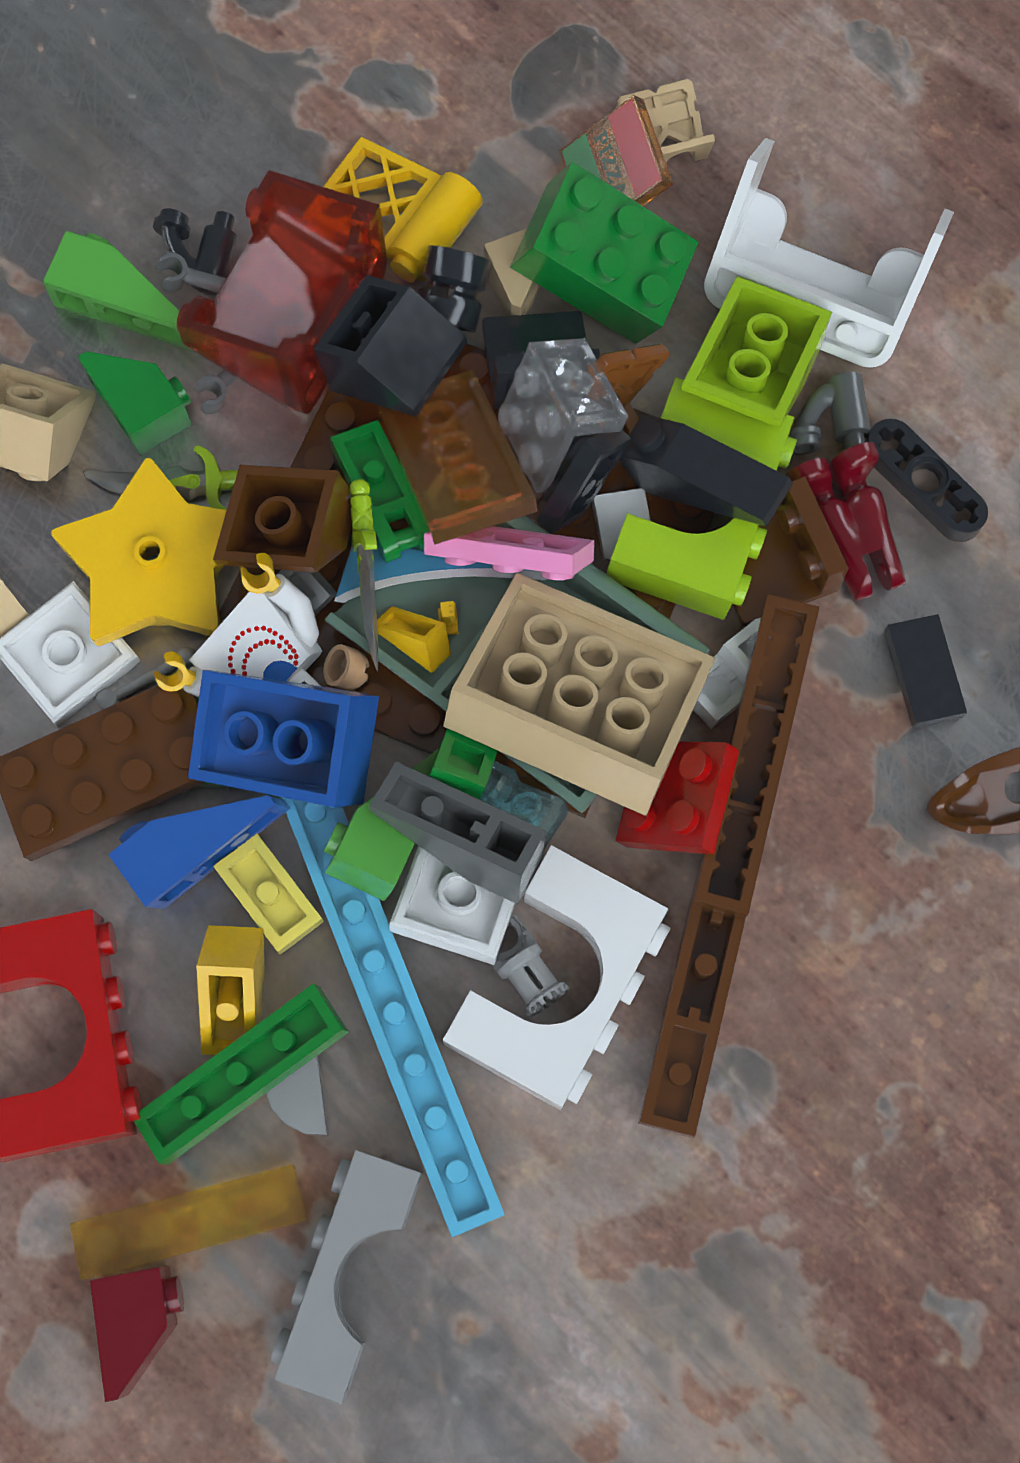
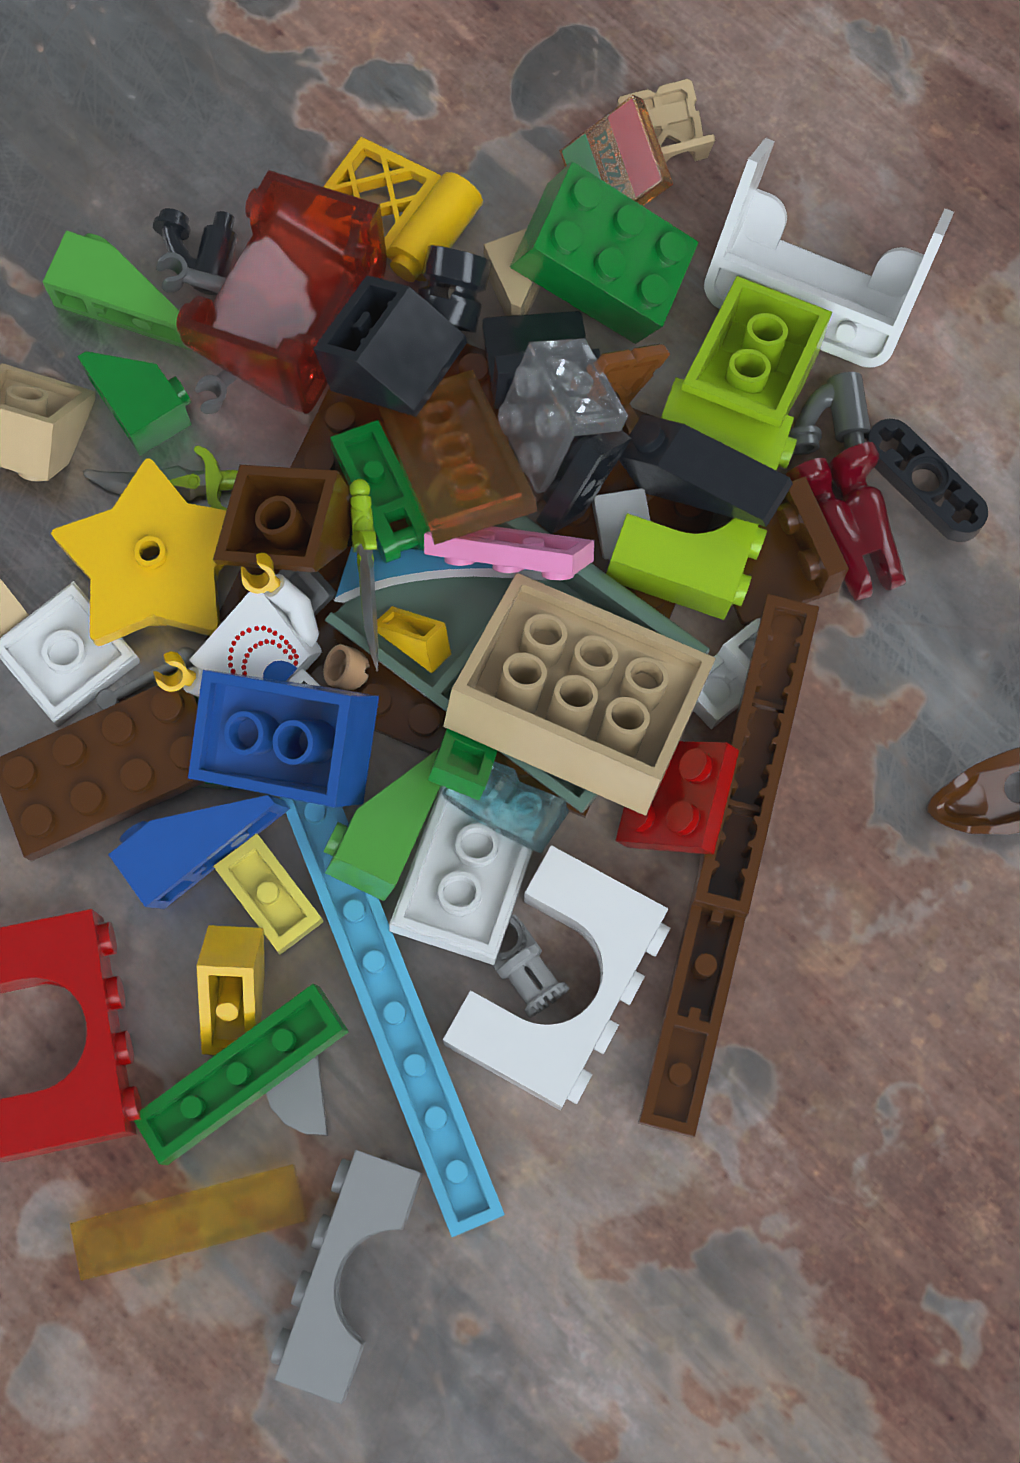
(132, 1323): dark red slope -> none
(448, 614): yellow piece -> none
(461, 831): dark grey slope -> none
(925, 671): black tile -> none

